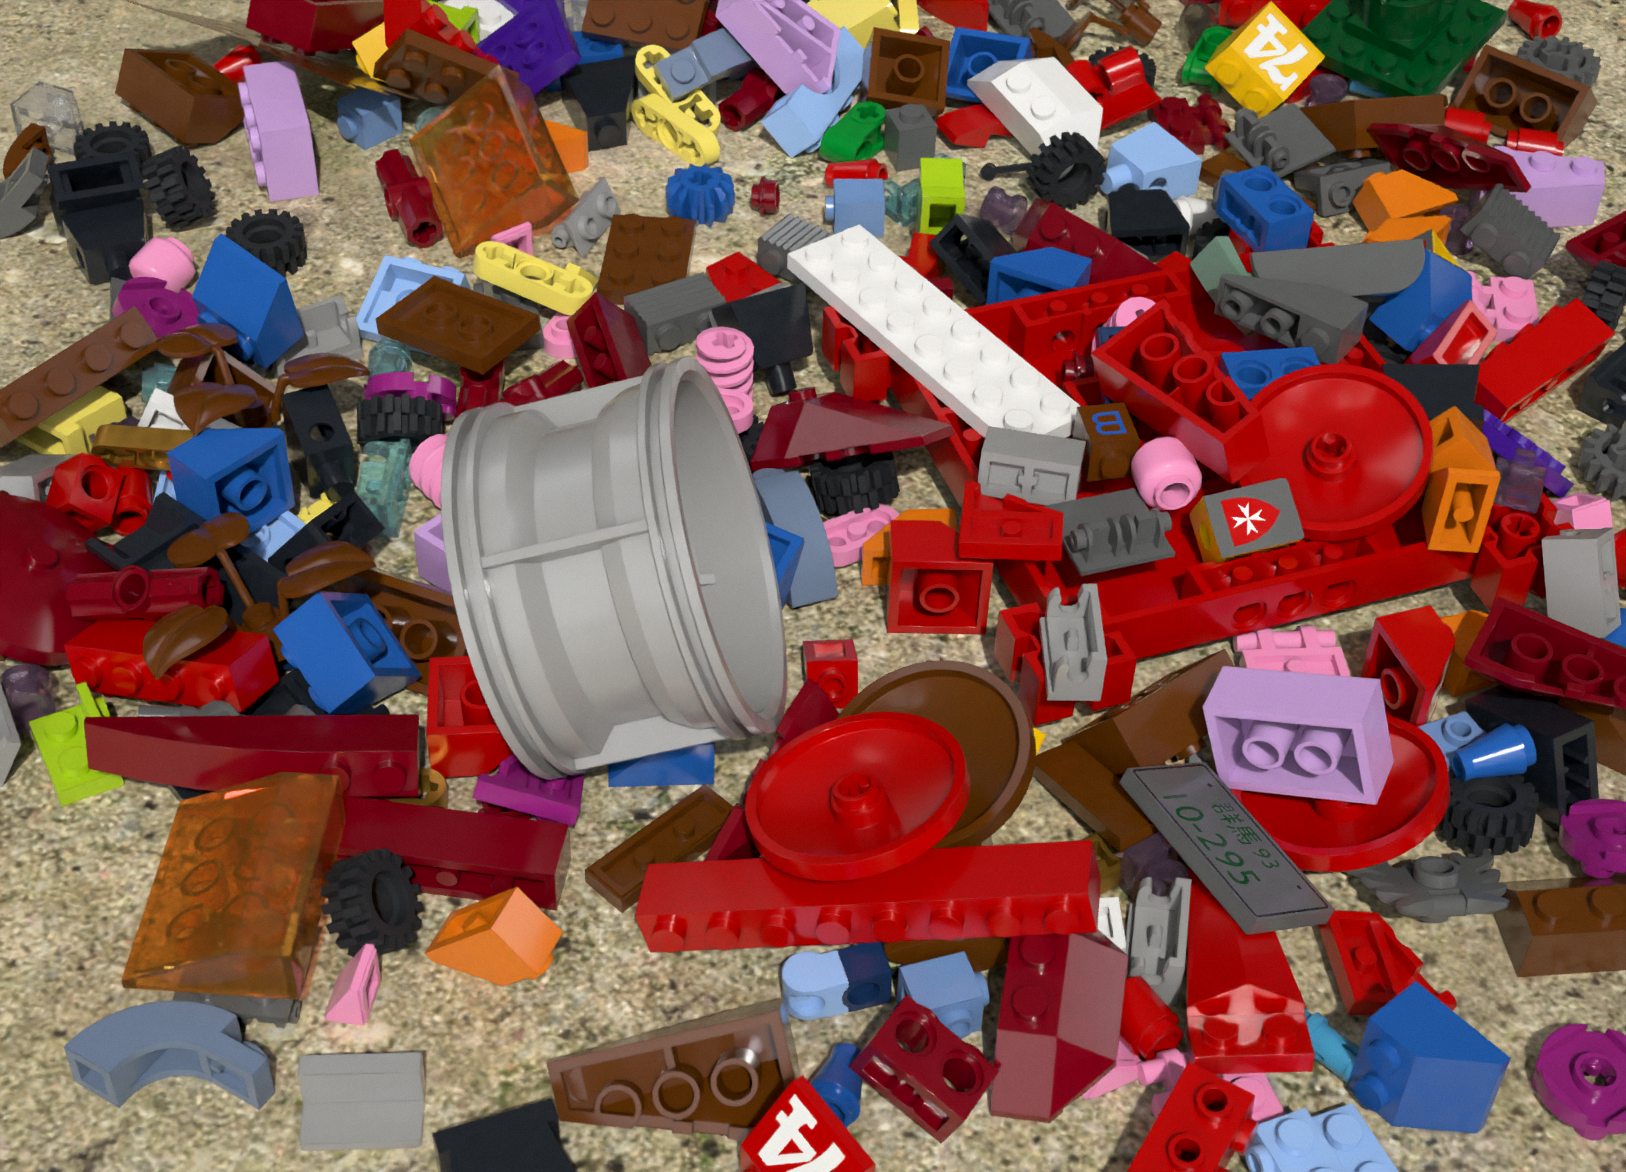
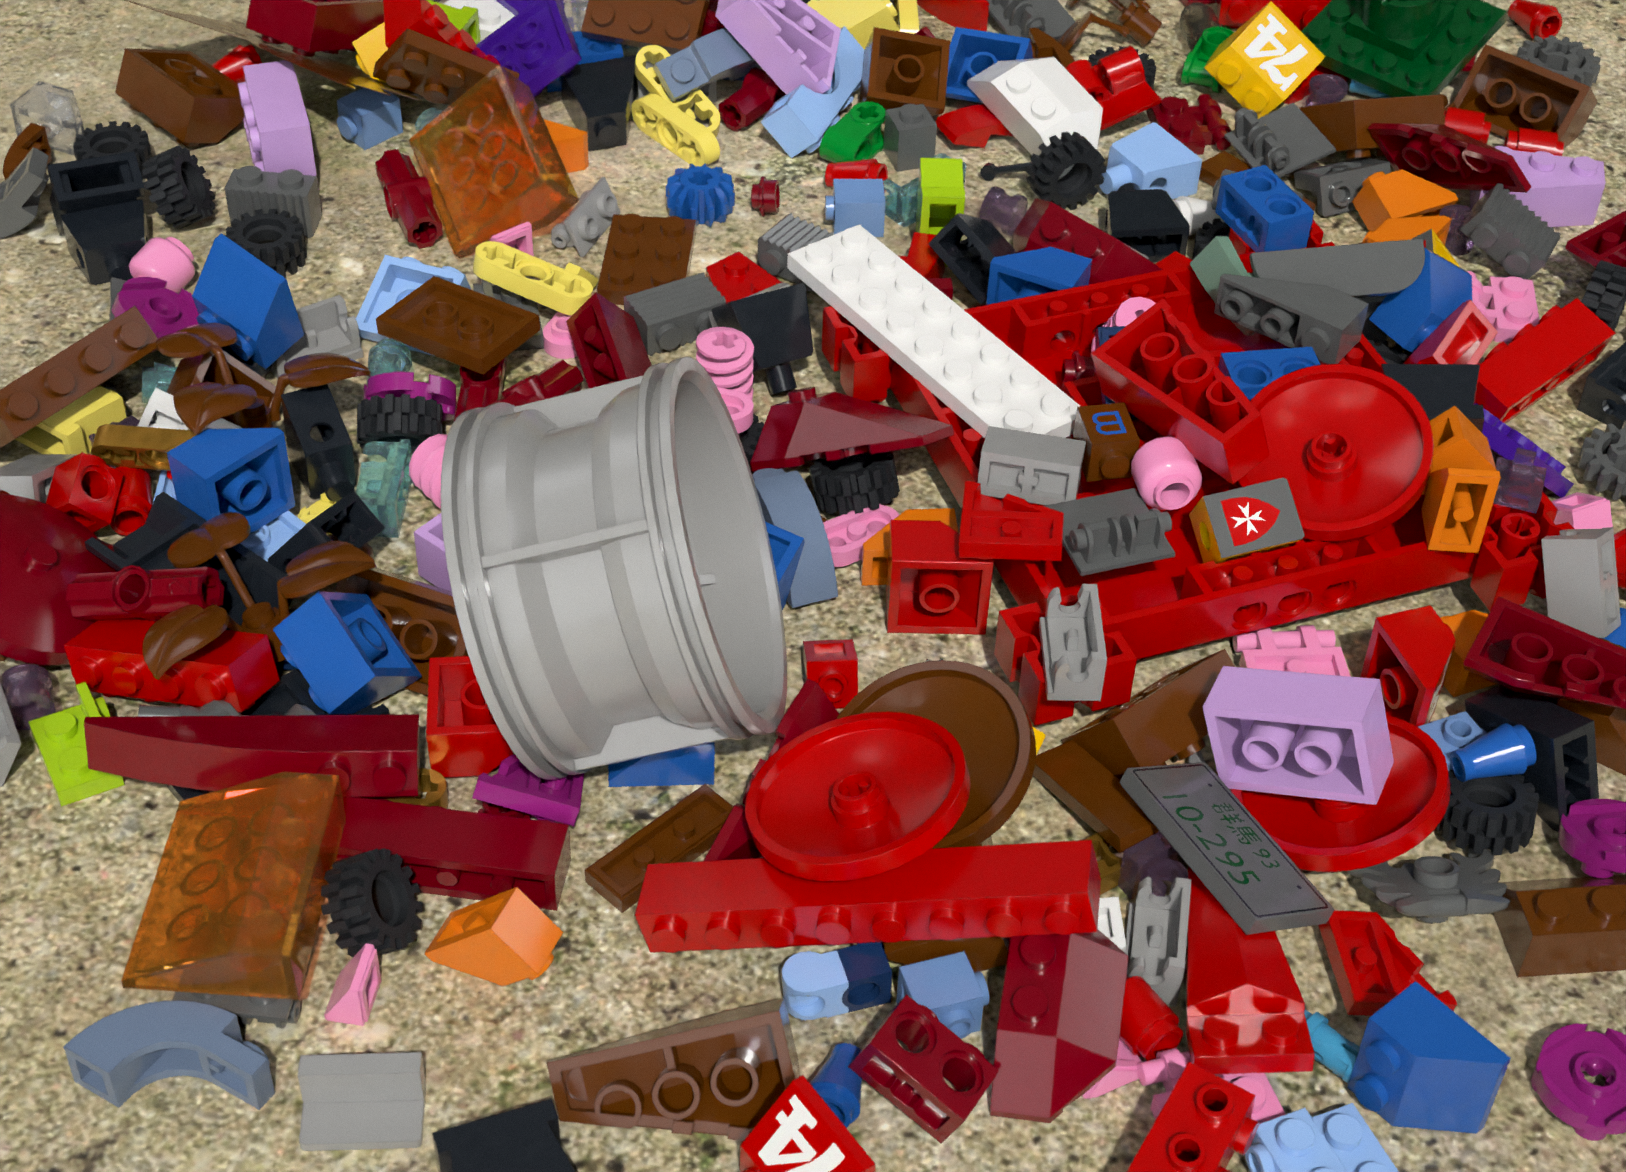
(287, 191): none -> dark grey brick

